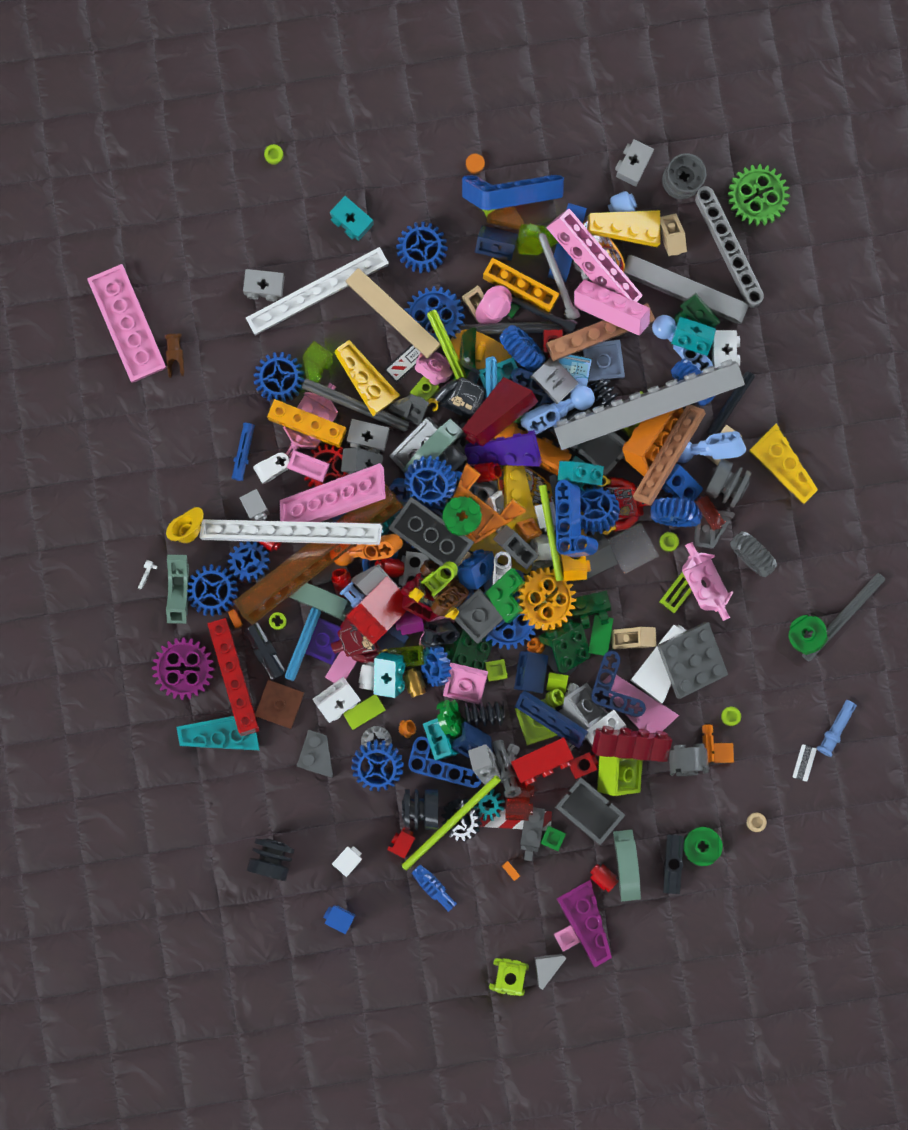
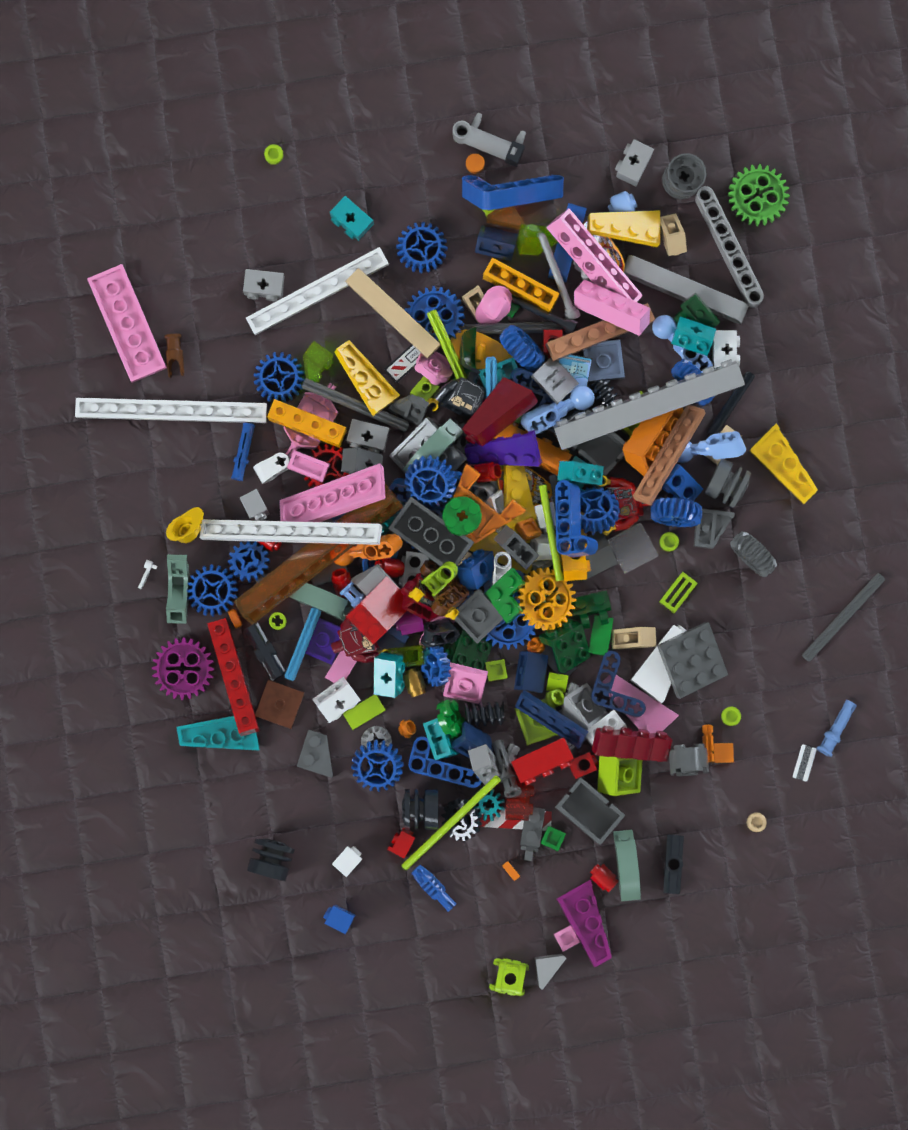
(171, 410): none -> white plate
(366, 676): white brick -> none
(489, 143): none -> light grey piece
(700, 567): bright pink plate -> none
(710, 513): clear red piece -> none
(710, 854): green plate -> none
(809, 624): green plate -> none

